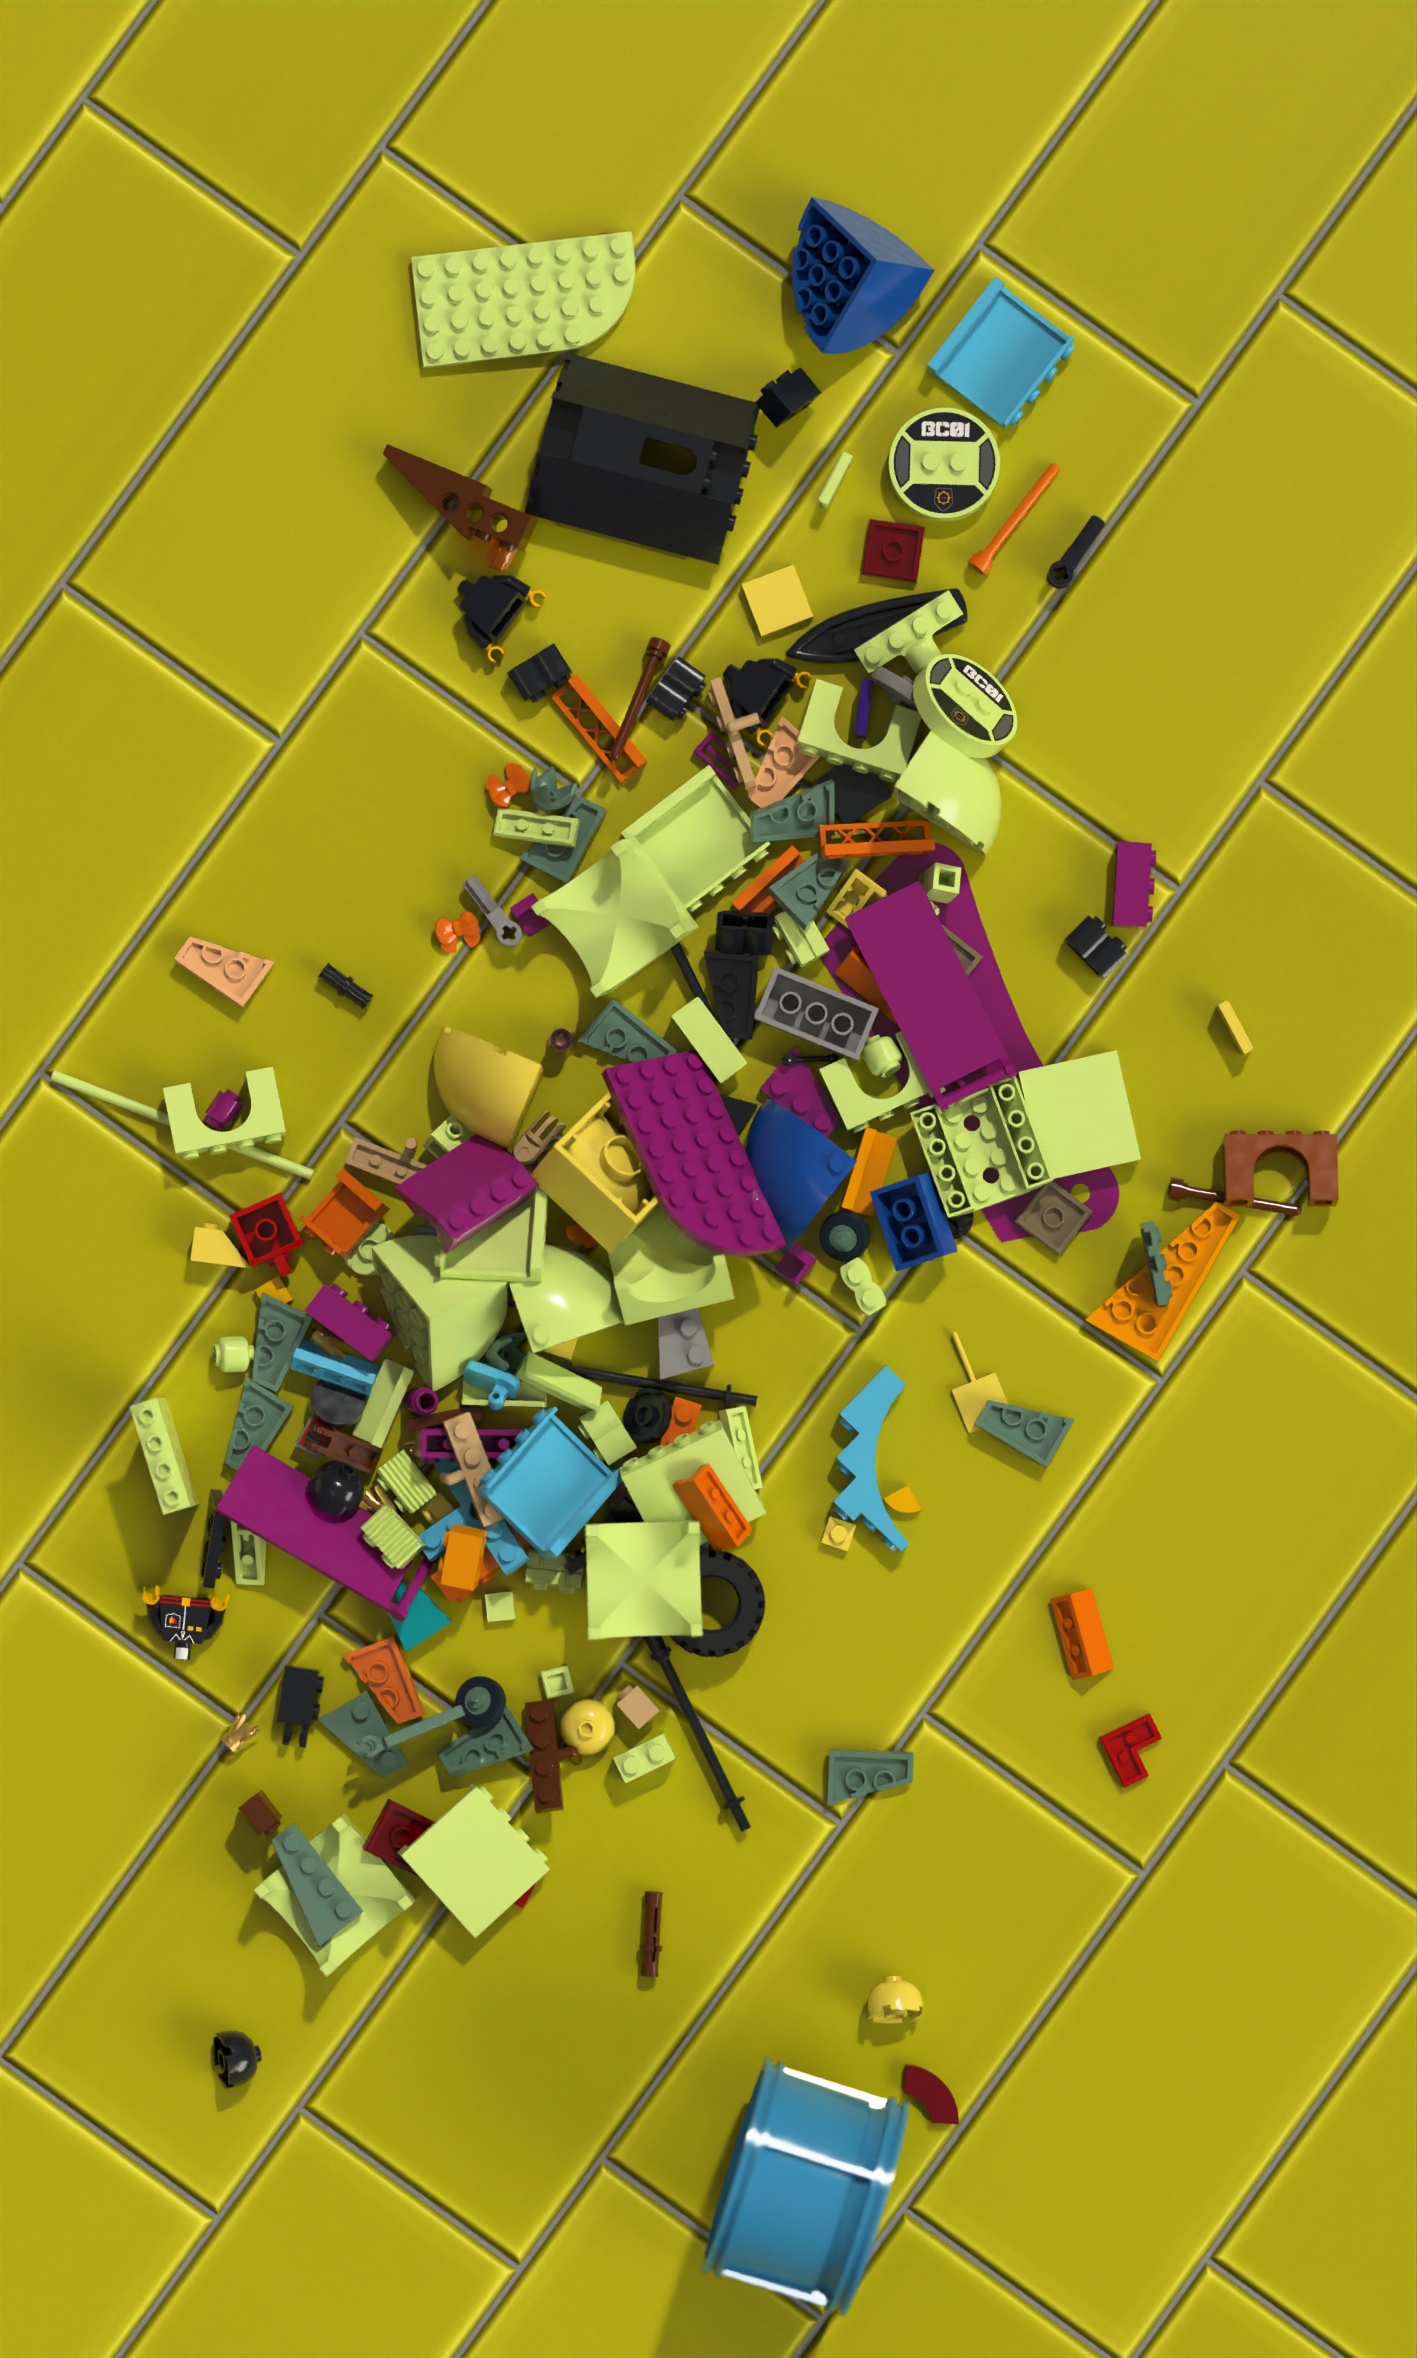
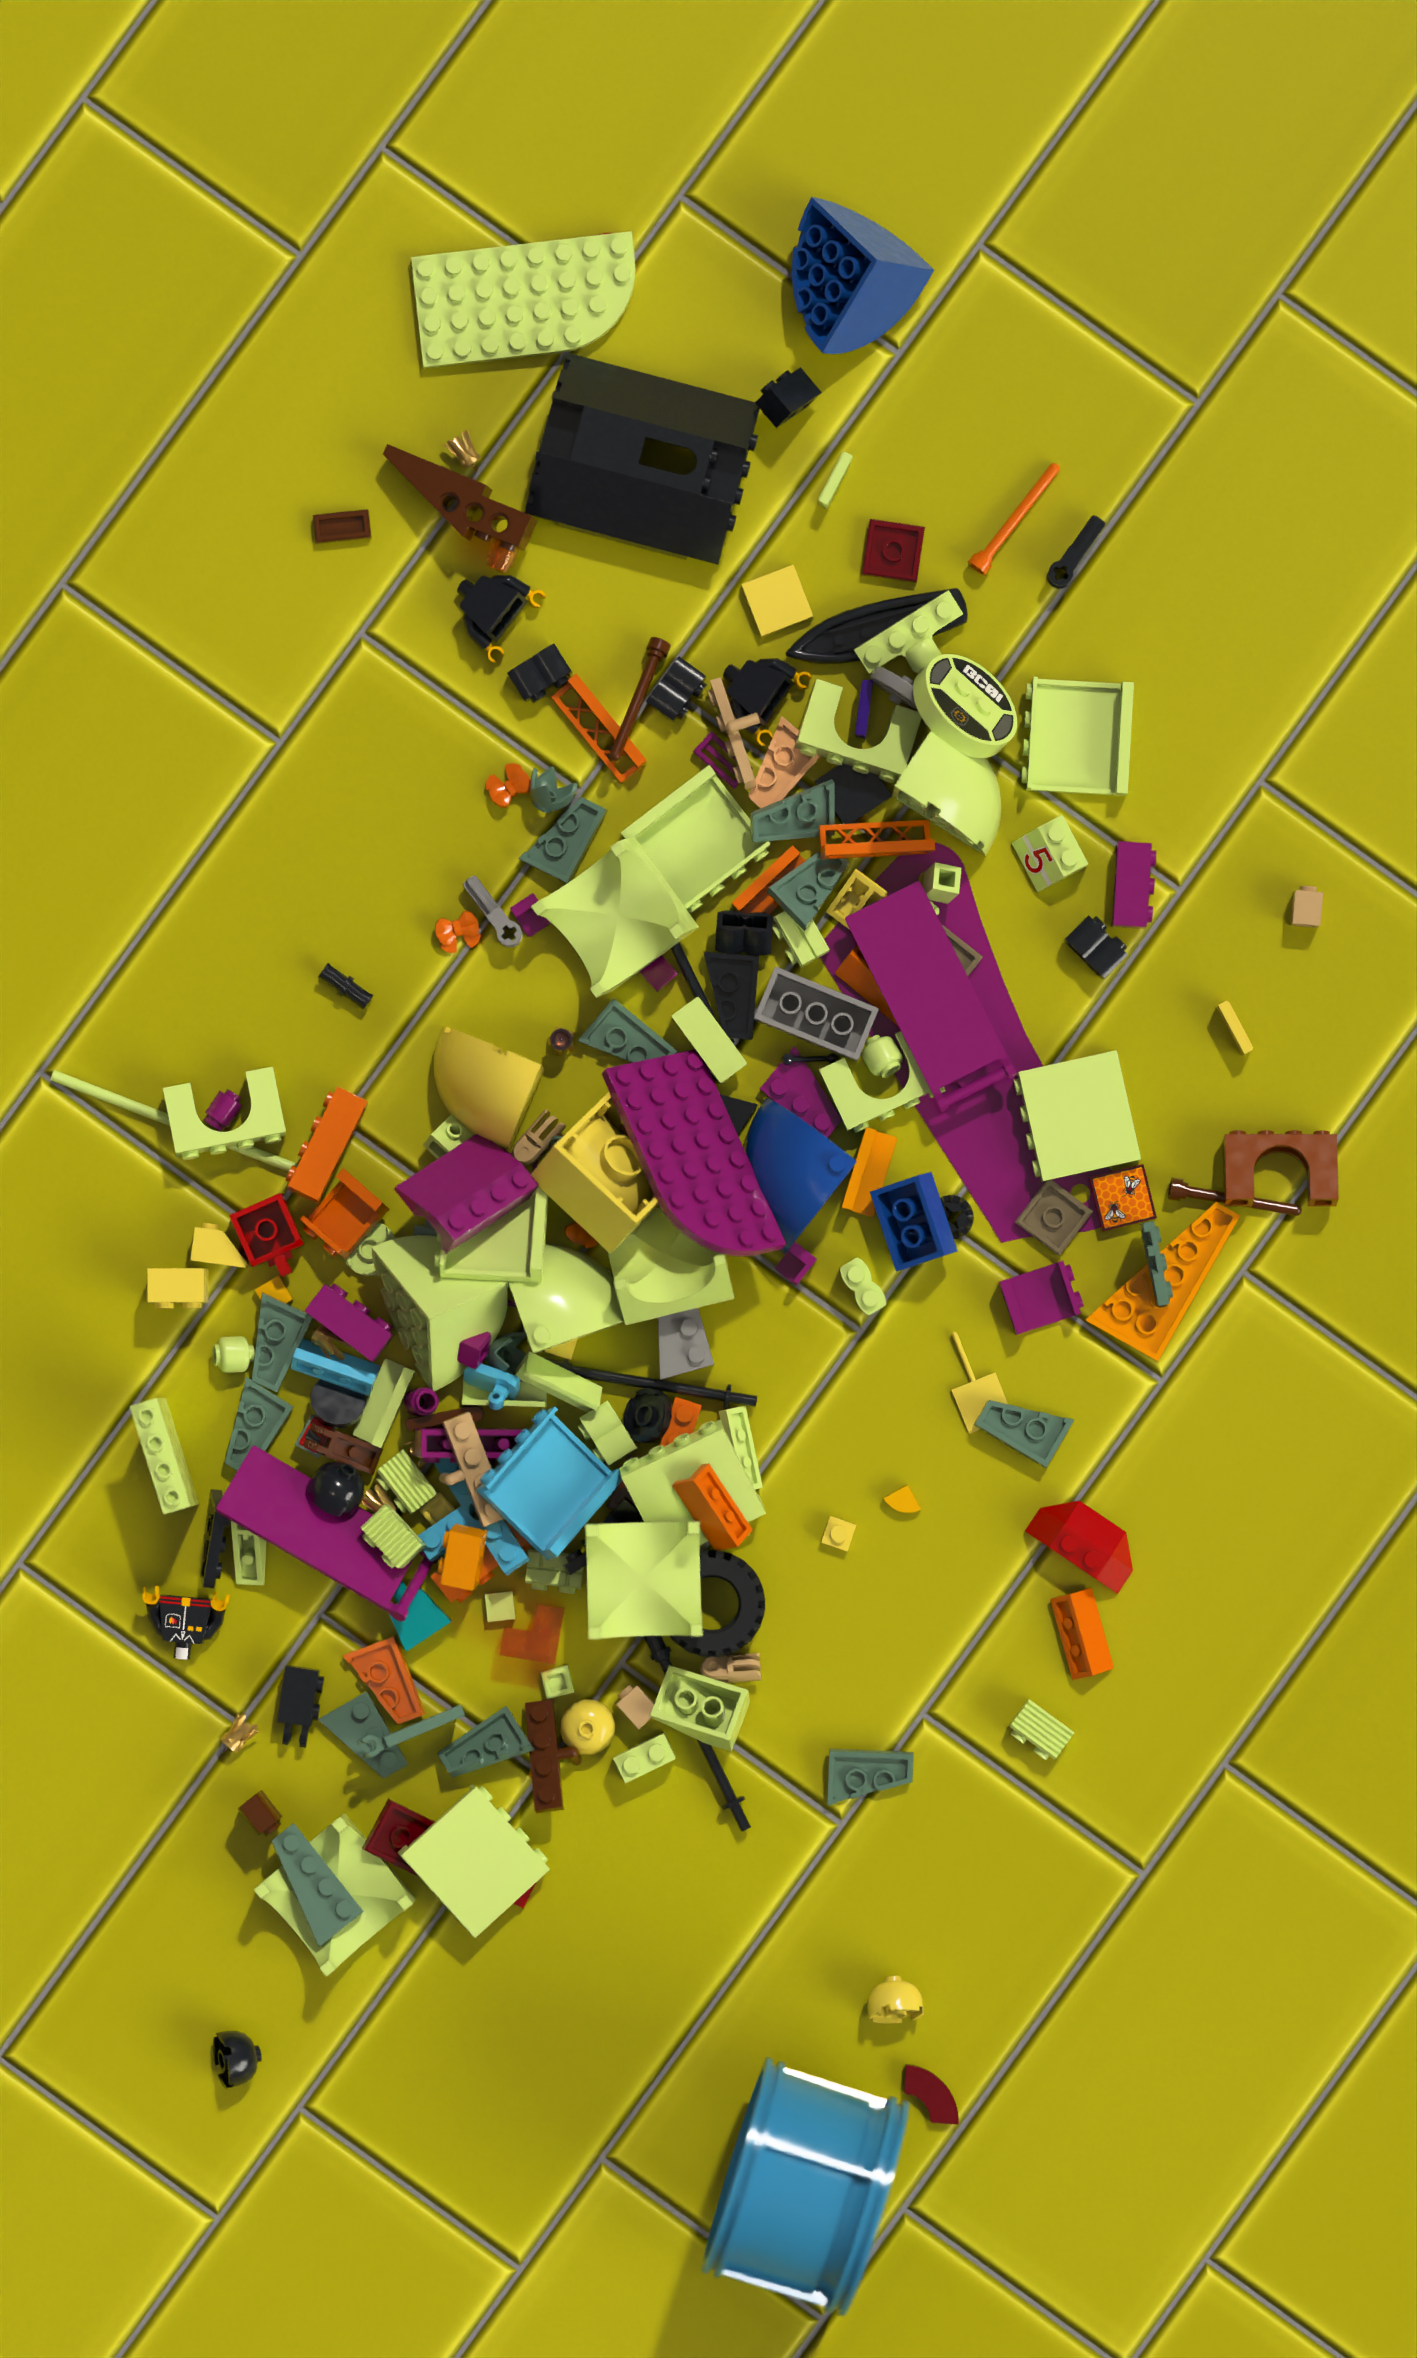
(178, 1286): none -> light yellow brick
(225, 970): light nougat wing -> none
(327, 1144): none -> orange brick
(342, 526): none -> reddish brown tile
(383, 1161): tan plate -> none
(464, 451): none -> pearl gold piece
(474, 1350): none -> magenta slope
(481, 1701): black wheel -> none
(536, 827): yellowish green tile -> none
(539, 1643): none -> clear orange brick
(651, 1934): reddish brown pin -> none
(658, 973): none -> magenta slope
(701, 1707): none -> yellowish green slope
(732, 1668): none -> tan arm
(844, 1236): black wheel -> none
(862, 1495): medium azure arch -> none
(944, 464): piece -> none
(1000, 354): medium azure panel -> none
(1001, 1142): yellowish green slope -> none
(1040, 1729): none -> yellowish green brick
(1041, 1297): none -> magenta panel
(1050, 853): none -> yellowish green slope
(1078, 737): none -> yellowish green panel
(1085, 1541): none -> red wedge
(1122, 1197): none -> tile
(1123, 1744): red tile -> none
(1306, 907): none -> tan brick

